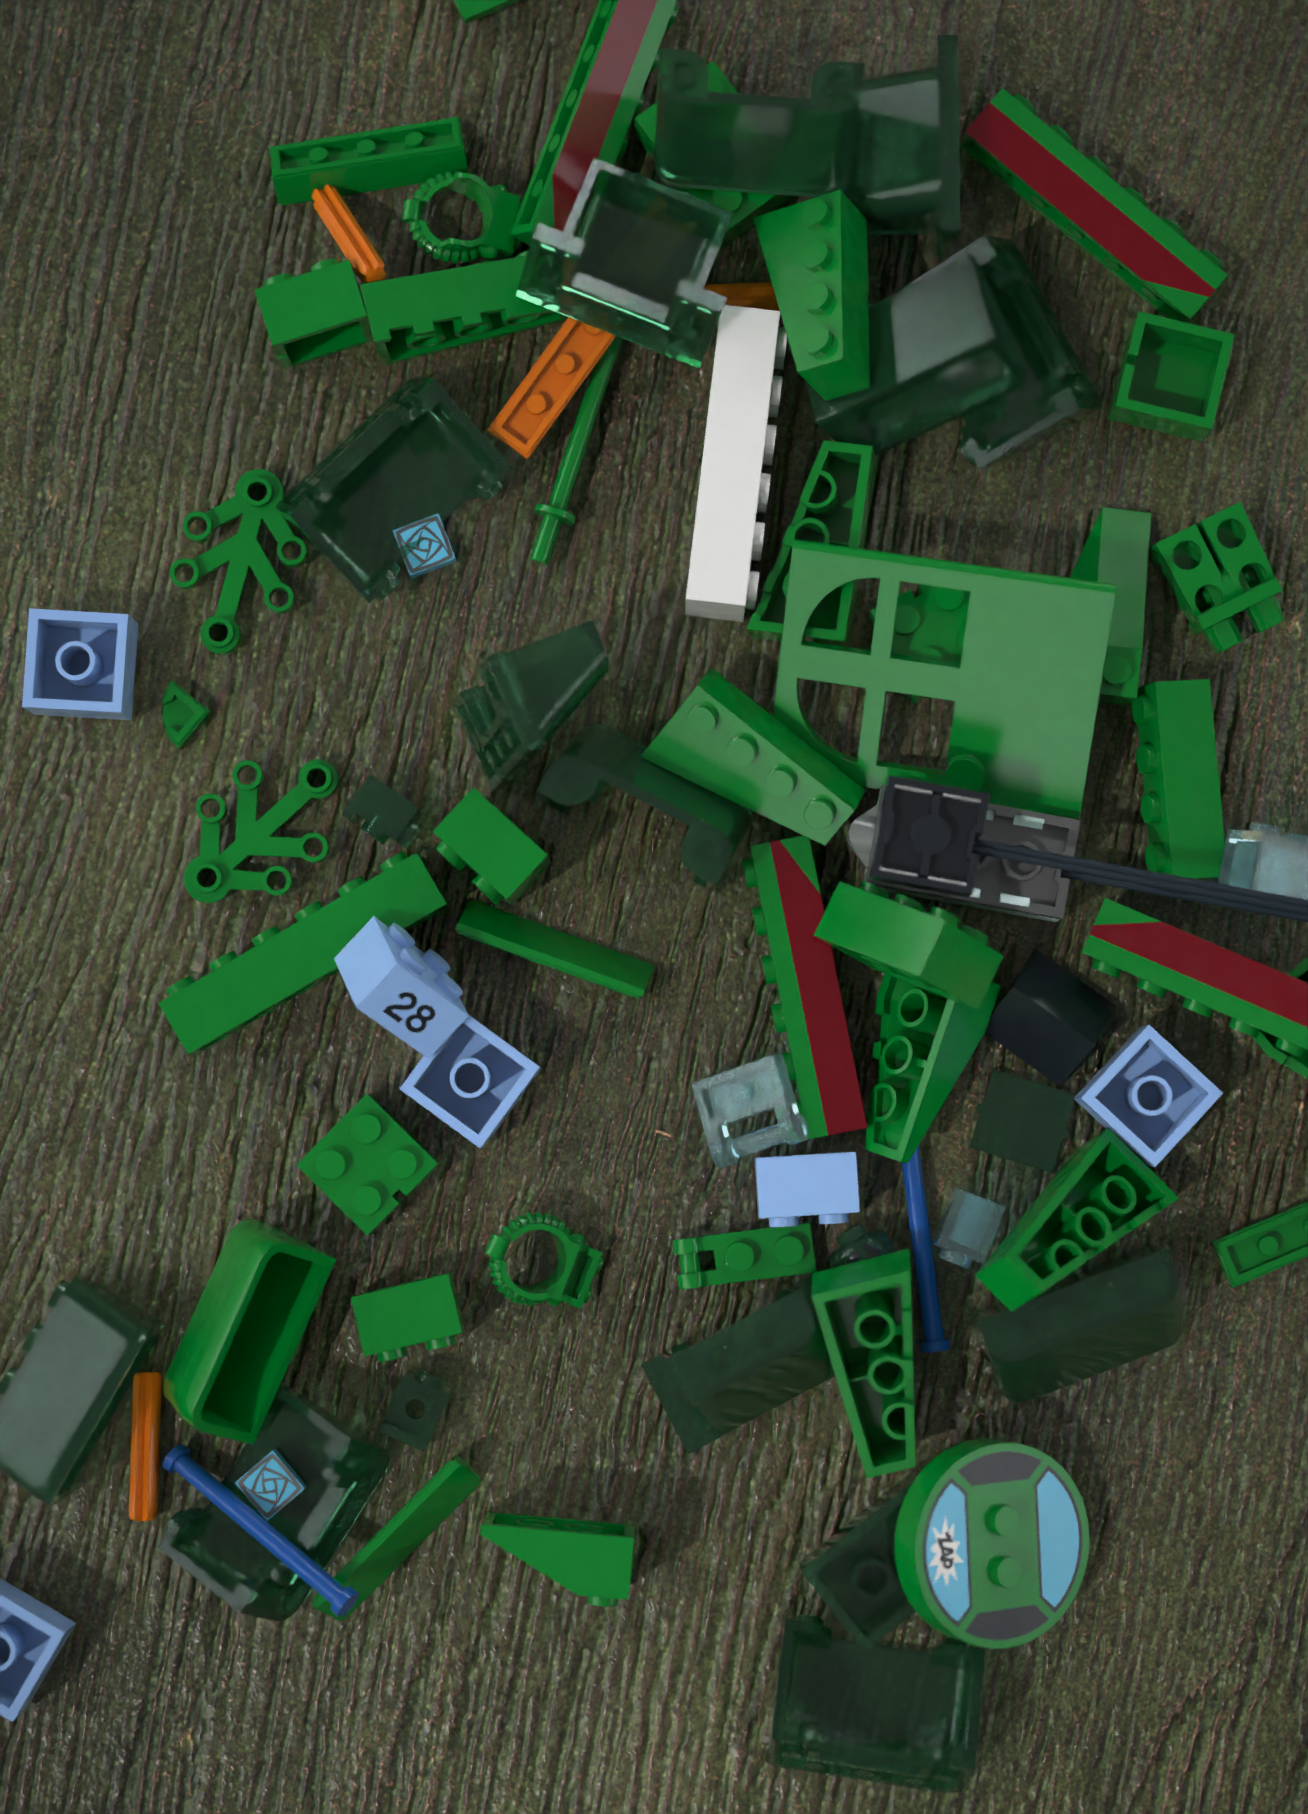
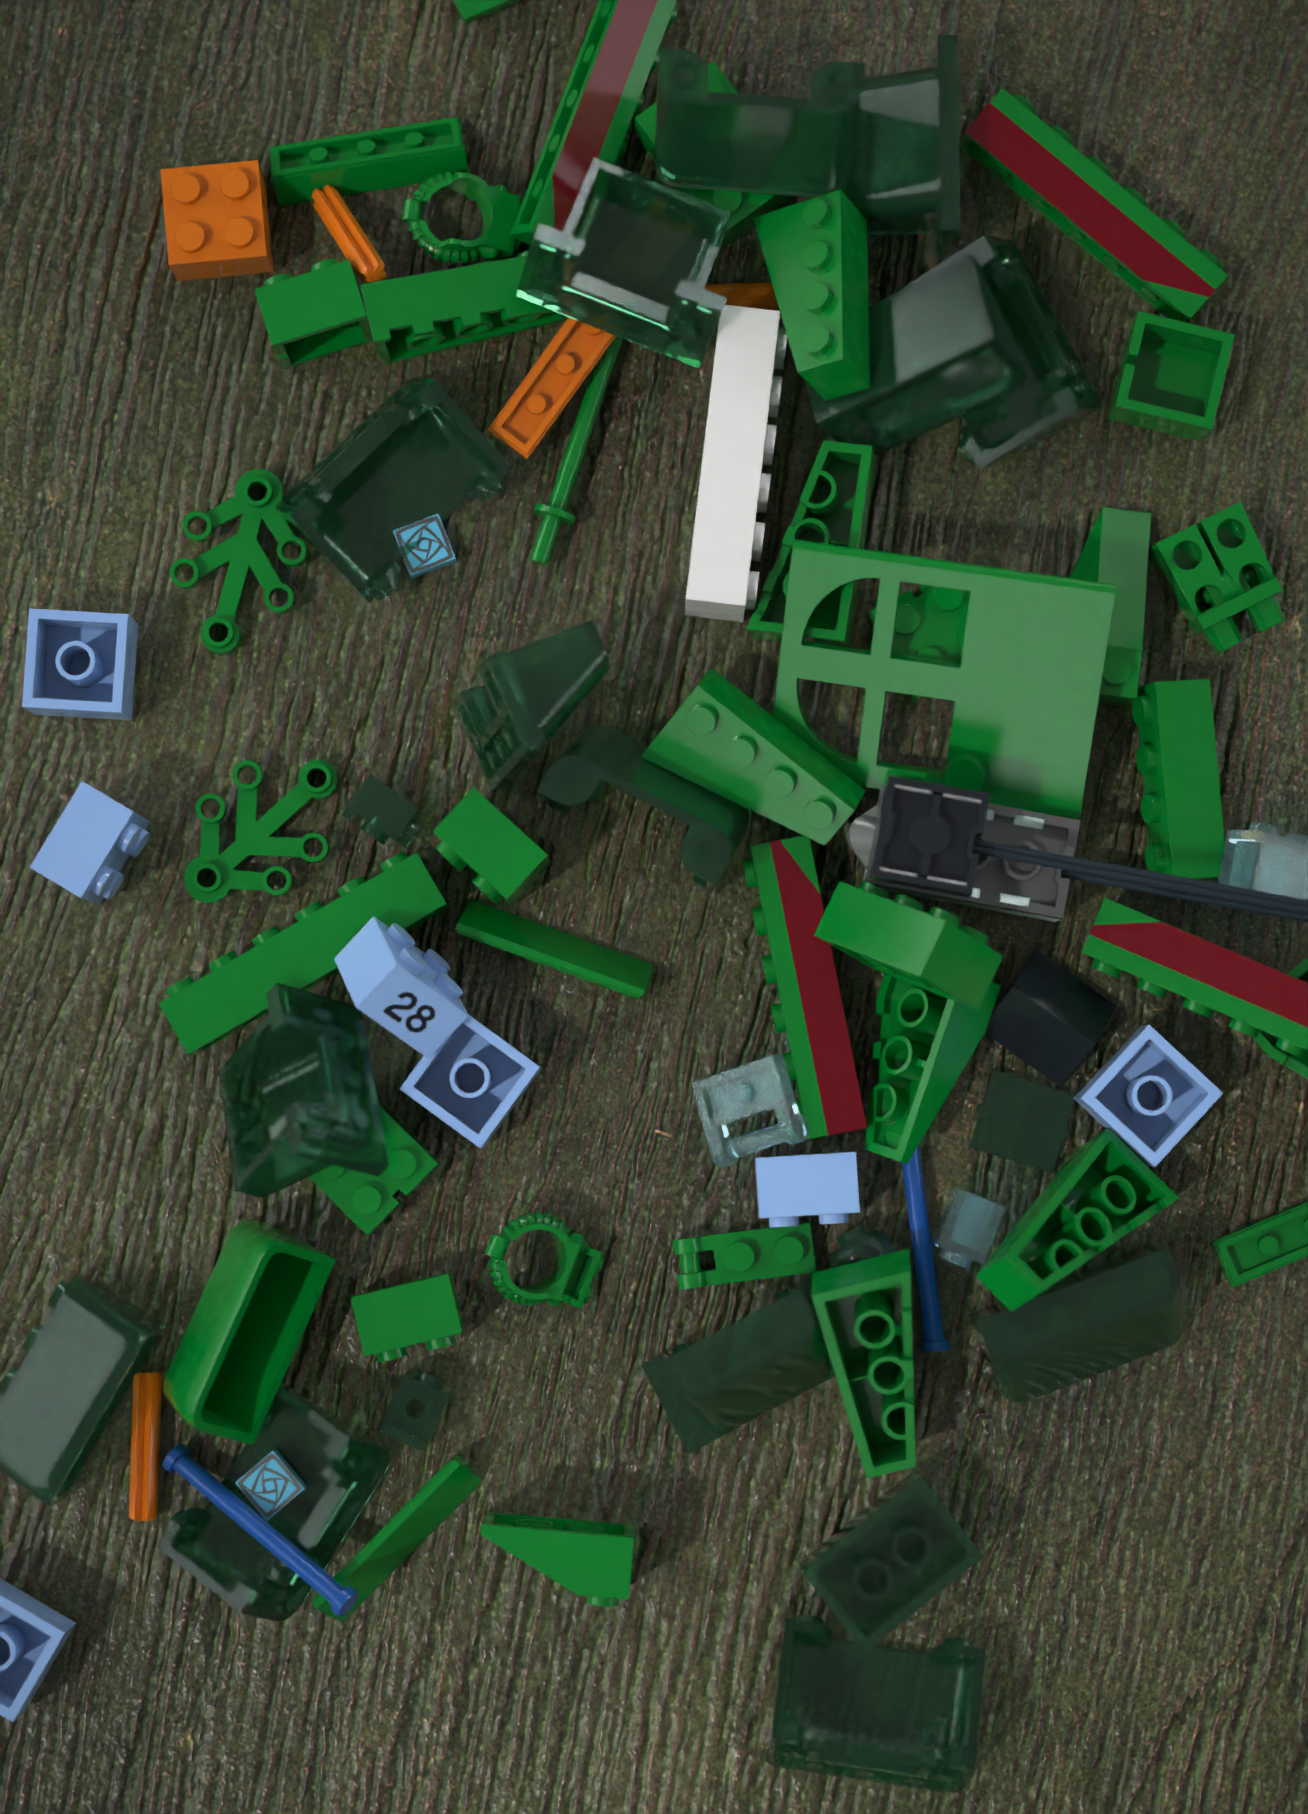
(91, 845): none -> light blue brick
(182, 715): green tile -> none
(217, 220): none -> orange brick
(301, 1095): none -> clear green windscreen
(992, 1543): brick -> none

